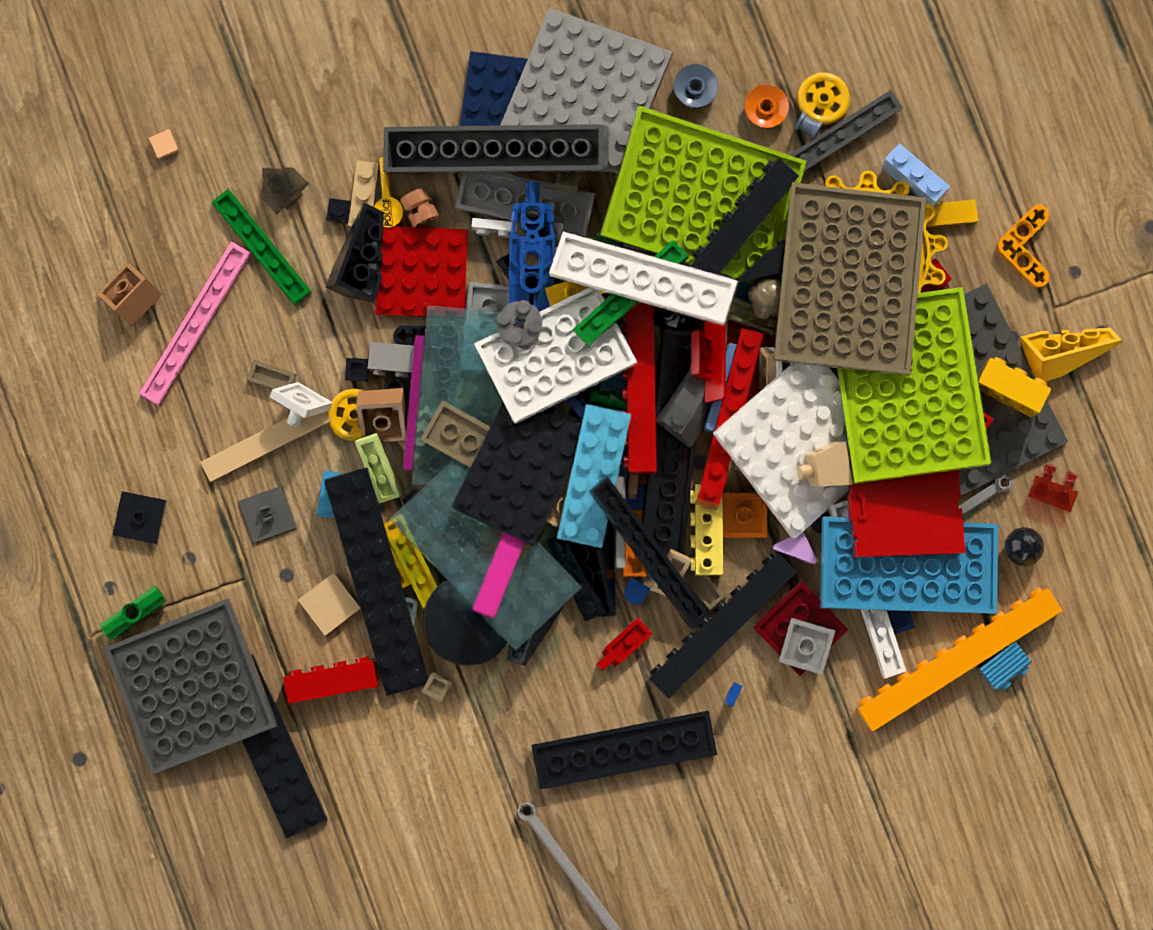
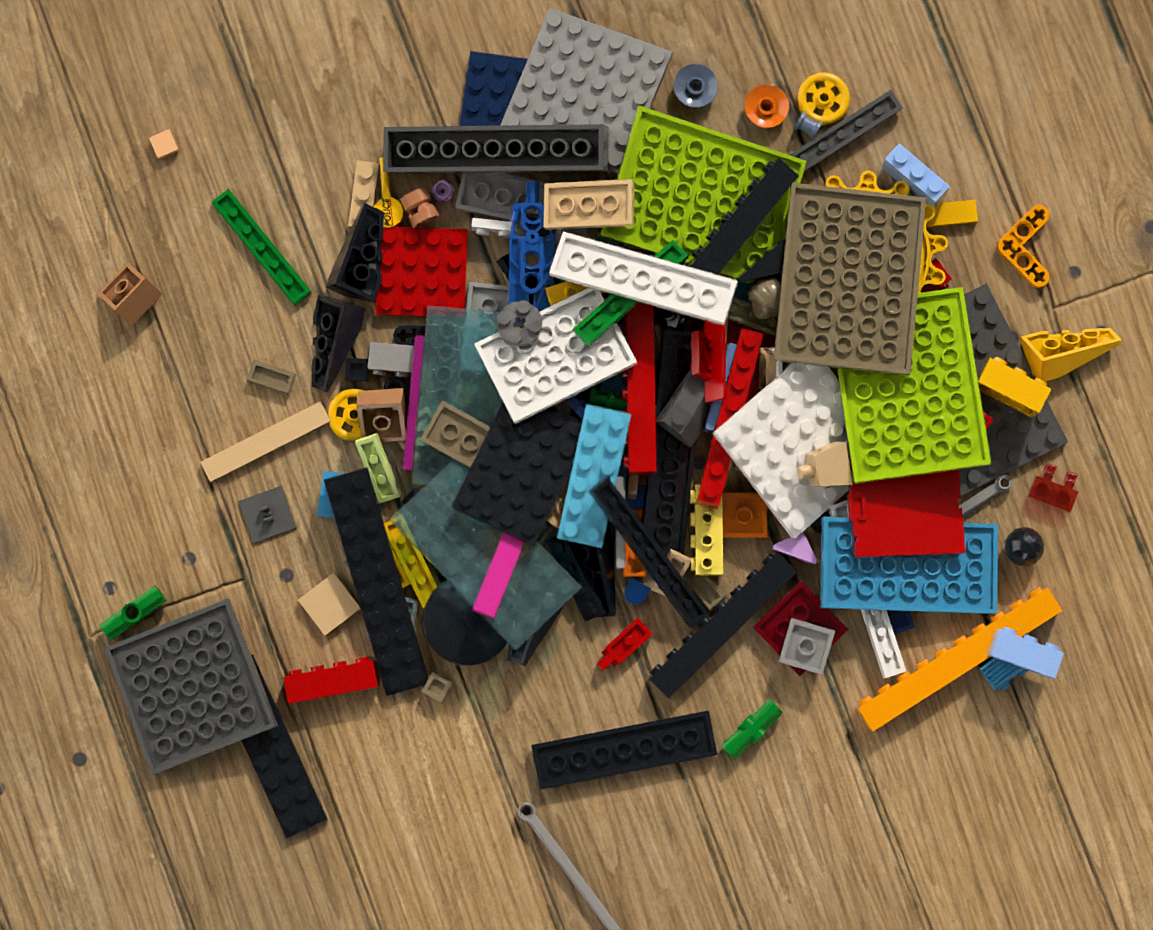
(139, 517): black plate -> none
(195, 323): bright pink tile -> none
(281, 187): clear smoke plate -> none
(301, 402): white tile -> none
(336, 331): none -> black wedge
(338, 211): black plate -> none
(436, 190): none -> lavender plate
(589, 204): none -> tan plate
(733, 694): blue tile -> none
(752, 729): none -> green piece
(1025, 652): none -> light blue brick

